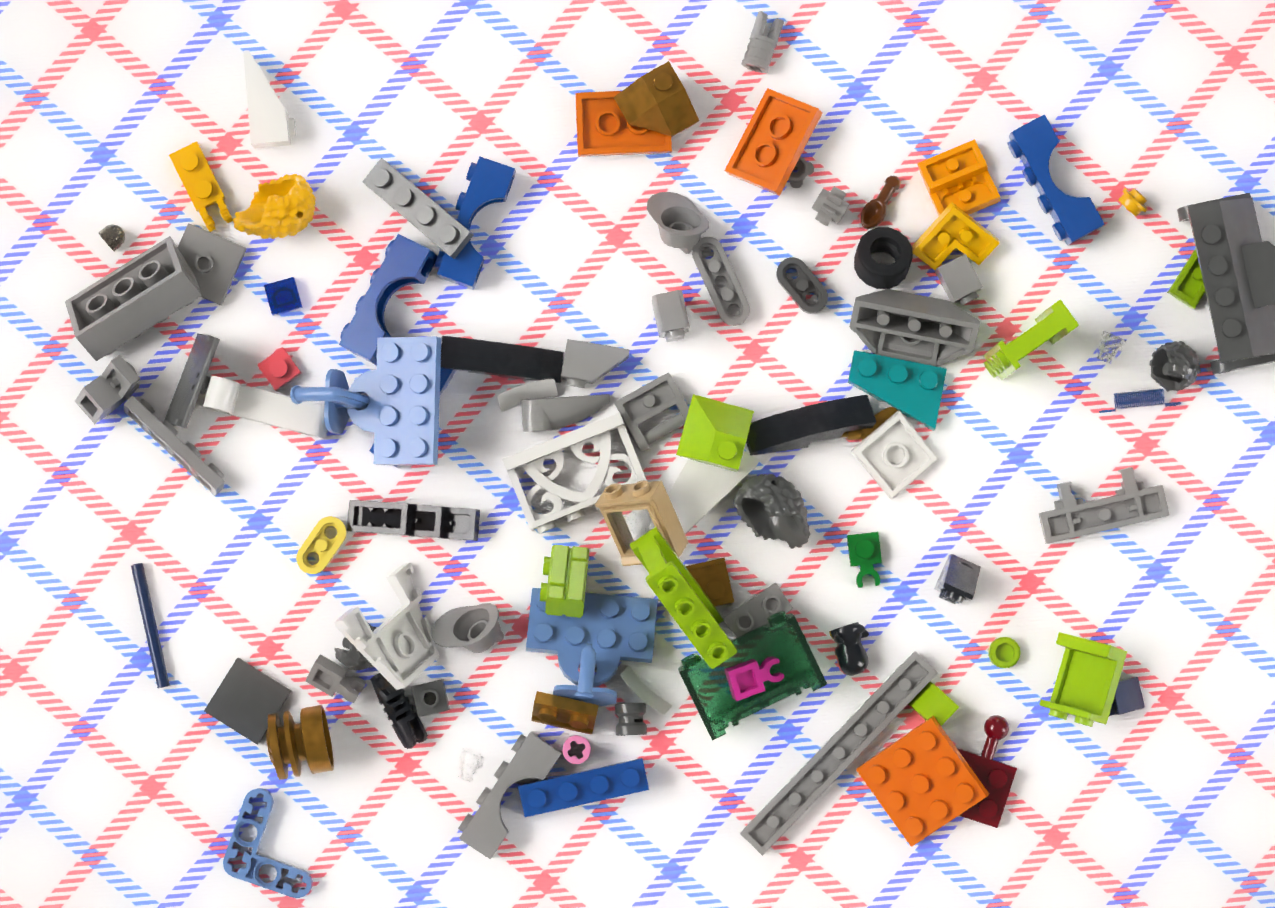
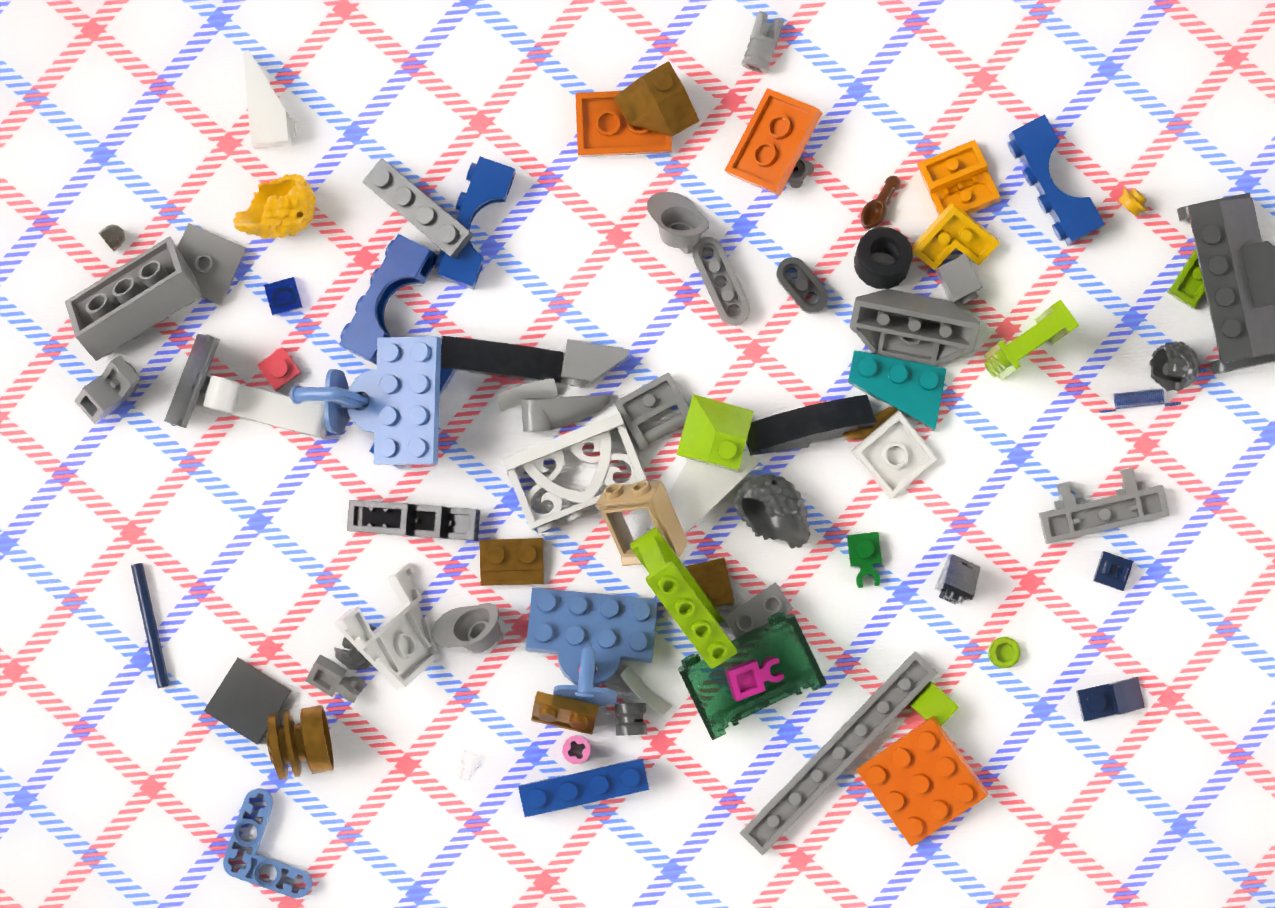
(165, 435): light grey plate -> none
(200, 183): yellow hinge -> none
(319, 543): light yellow plate -> none
(399, 710): black hinge -> none
(441, 703): dark grey plate -> none
(486, 828): light grey arch -> none
(511, 561): none -> pearl gold plate
(566, 581): lime brick -> none
(670, 315): light grey brick -> none
(830, 206): light grey gear -> none
(849, 650): black animal -> none
(994, 775): dark red plate -> none
(1085, 680): lime panel -> none
(1109, 347): clear hose -> none
(1112, 571): none -> dark blue tile

